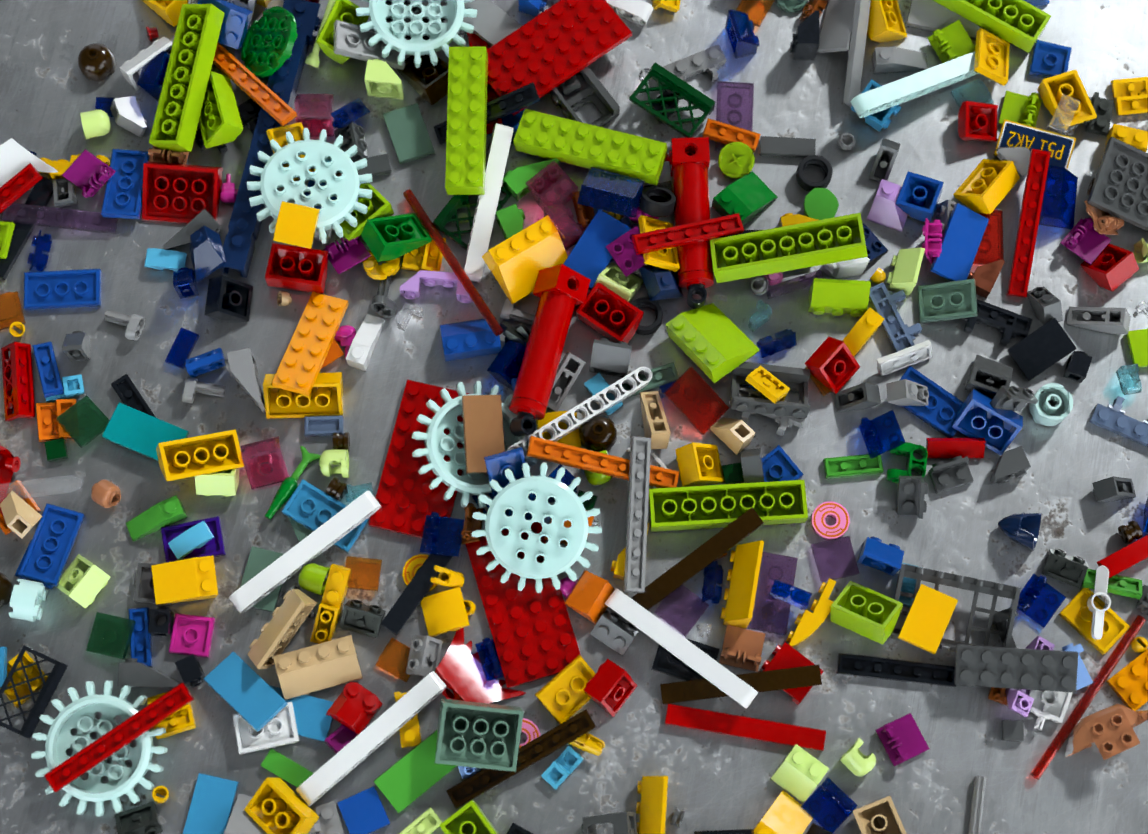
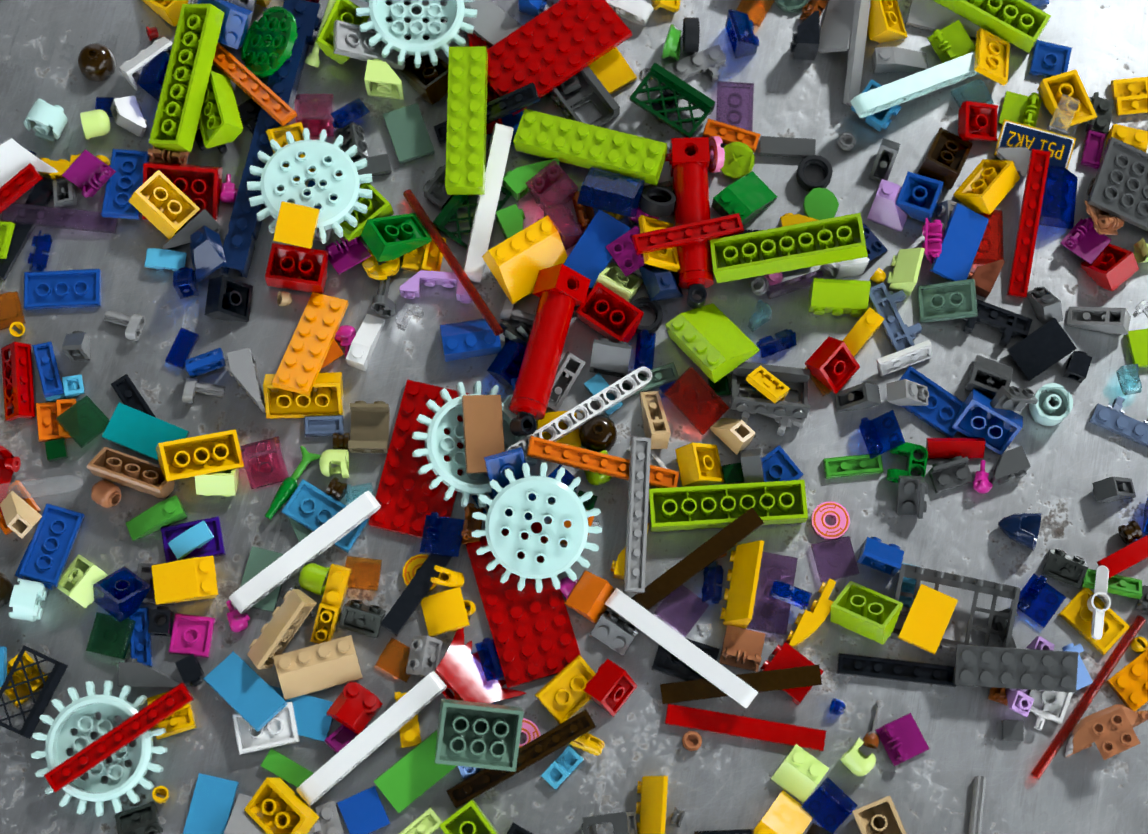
(46, 120): none -> light aqua brick
(120, 593): none -> clear blue slope
(131, 472): none -> medium nougat slope
(164, 204): none -> yellow slope
(237, 621): none -> dark pink piece
(369, 427): none -> dark tan panel
(435, 189): none -> dark grey bracket
(613, 71): none -> yellow tile
(645, 350): none -> clear blue hinge
(672, 44): none -> bright green hat
(691, 34): none -> black tyre
(692, 741): none -> nougat plate
(717, 154): none -> bright pink tile
(720, 387): none -> dark green tile
(837, 707): none -> clear blue hinge
(871, 739): none -> hinge
(945, 158): none -> dark brown slope
(981, 480): none -> dark pink piece
(1092, 149): none -> magenta tile

